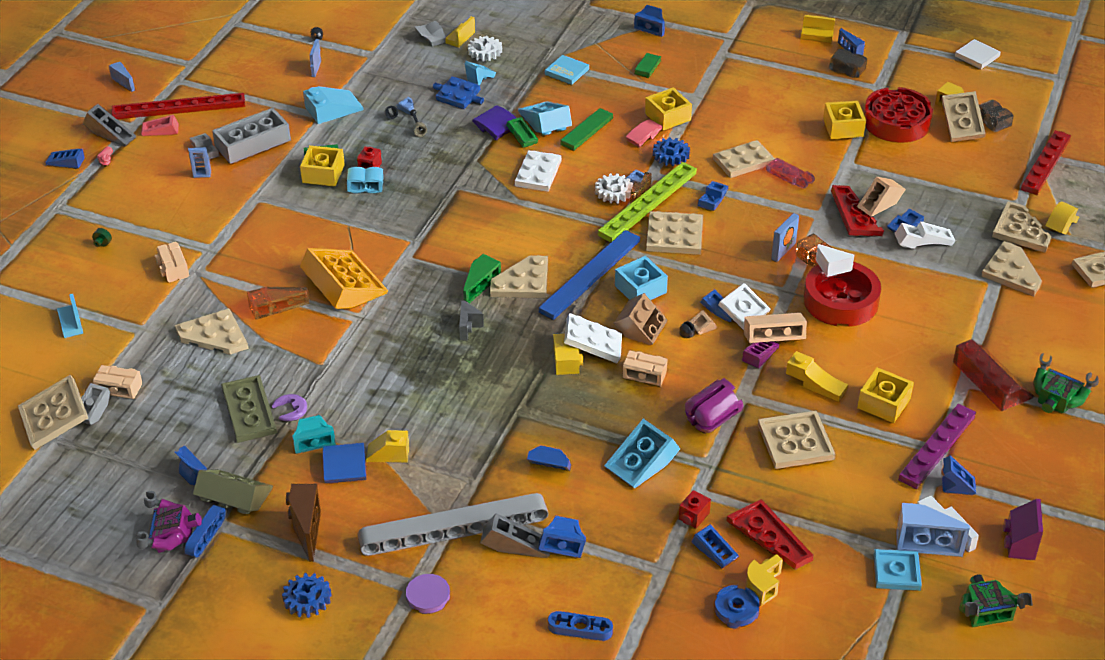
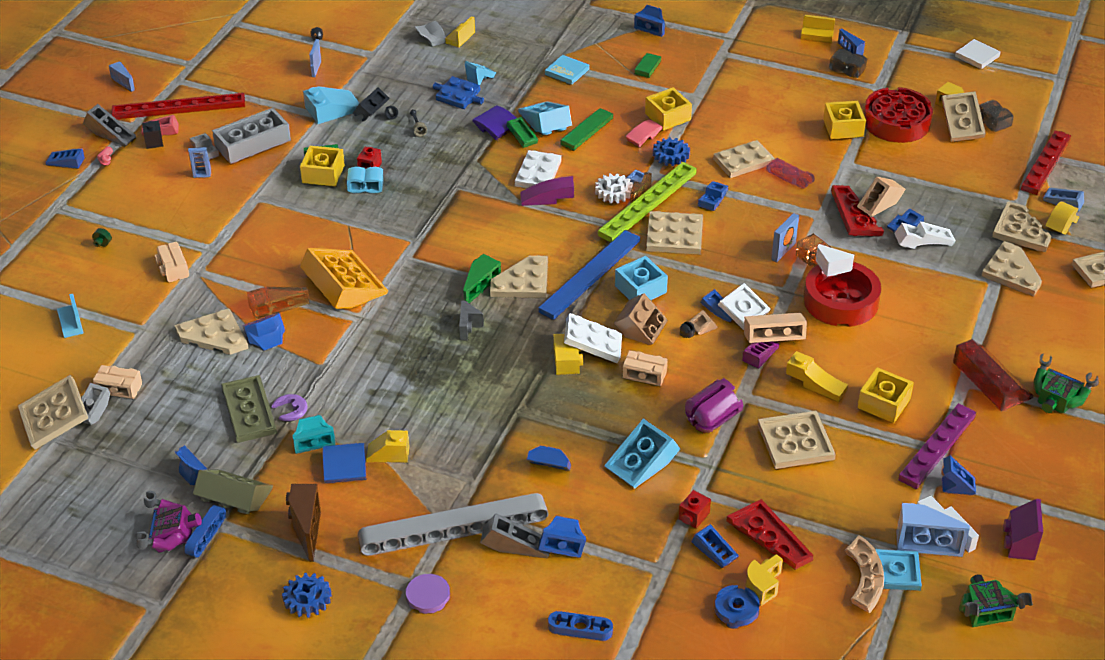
(152, 134): none -> black brick
(265, 332): none -> blue slope
(371, 104): none -> black hinge
(406, 105): medium blue tile -> none
(484, 48): white gear -> none
(548, 191): none -> magenta slope
(872, 574): none -> light nougat tile
(1071, 197): none -> medium blue slope

